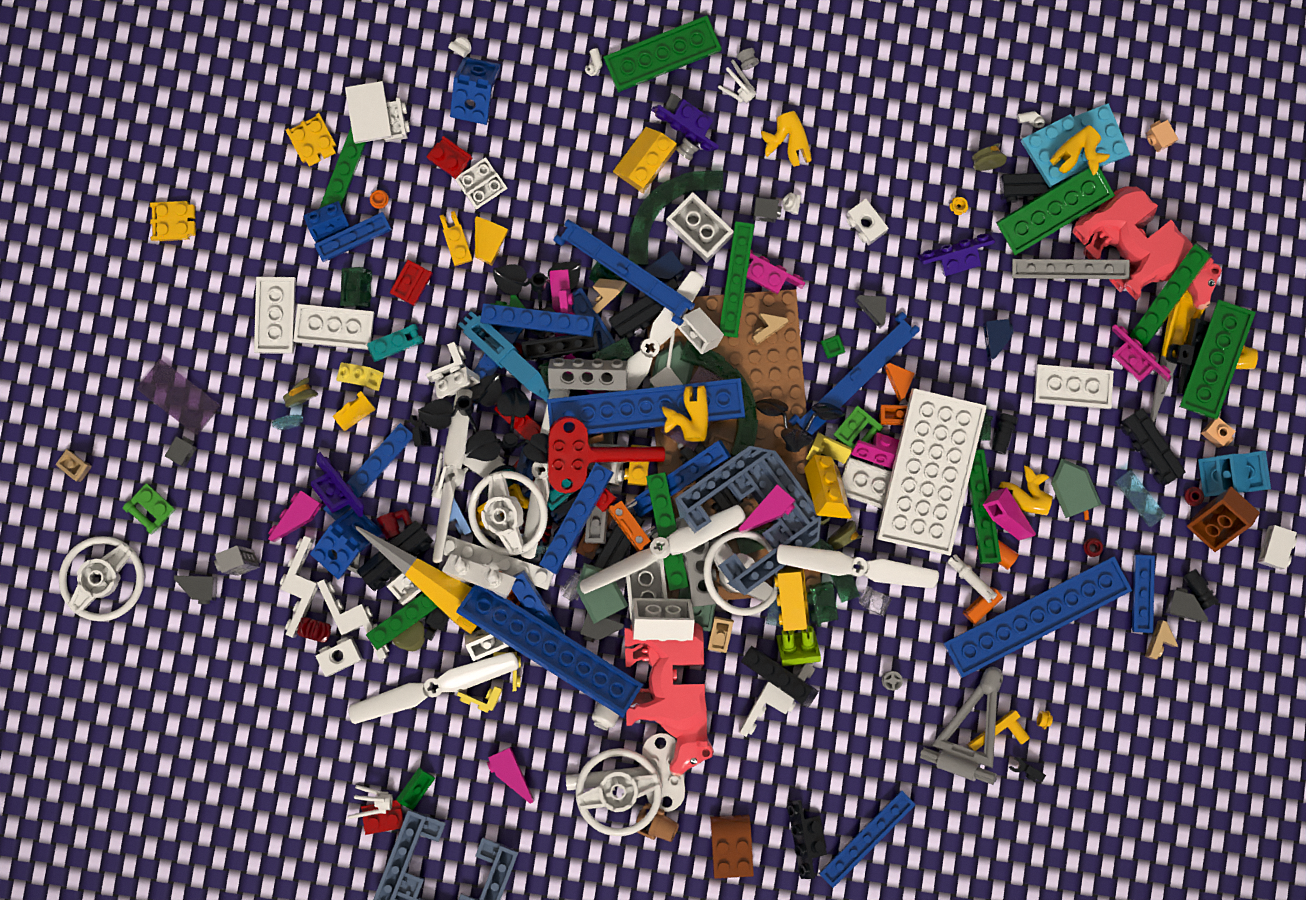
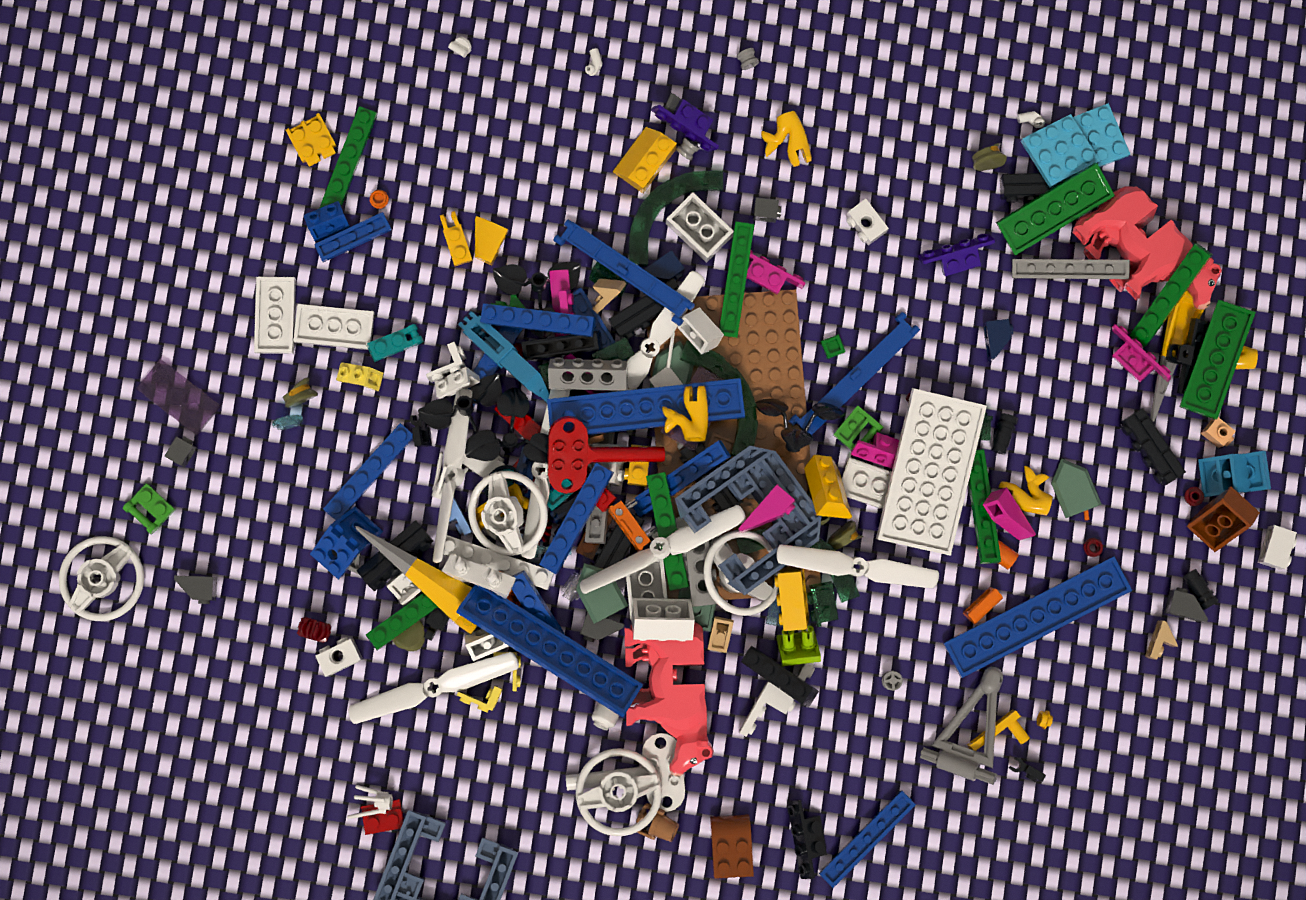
(73, 466): tan slope -> none
(172, 221): yellow plate -> none
(236, 561): light grey brick -> none
(297, 515): dark pink slope -> none
(298, 585): white bracket -> none
(333, 489): dark purple bracket -> none
(352, 619): white bracket -> none
(354, 411): yellow slope -> none
(356, 287): clear green bracket -> none
(368, 112): white tile -> none
(389, 524): dark red piece -> none
(398, 125): white bracket -> none
(411, 283): red plate -> none
(415, 788): green plate -> none
(449, 157): red plate -> none
(473, 82): blue bracket -> none
(480, 183): white slope -> none
(509, 771): dark pink slope -> none
(662, 53): green plate -> none
(746, 91): white plant -> none
(772, 325): tan slope -> none
(792, 203): white plate -> none
(829, 447): light yellow bracket -> none
(874, 307): dark grey slope -> none
(874, 601): clear bracket -> none
(892, 414): orange brick -> none
(899, 379): orange slope -> none
(962, 202): yellow plate -> none
(965, 571): white pin -> none
(1073, 386): white plate -> none
(1086, 138): yellow piece -> none
(1140, 498): clear light blue plate -> none
(1143, 593): blue plate -> none
(1161, 135): light nougat brick -> none

